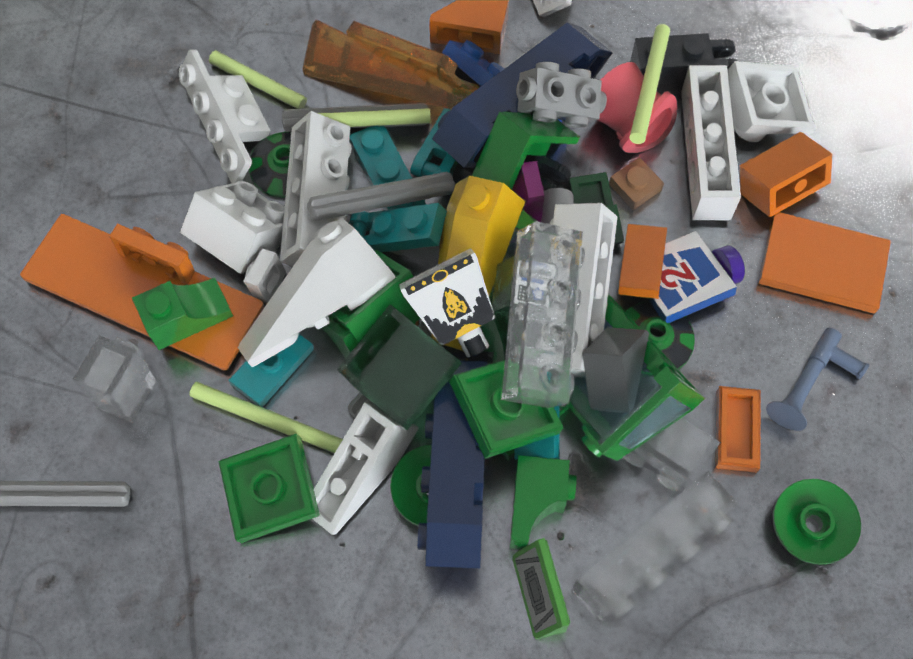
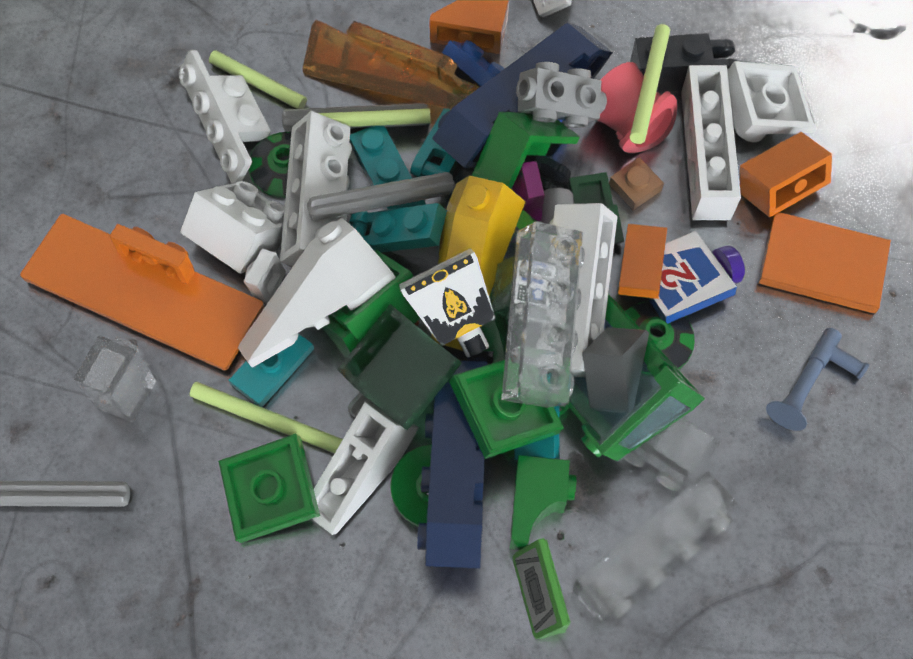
(181, 310): green arch -> none
(738, 429): orange tile -> none
(830, 508): green dish -> none

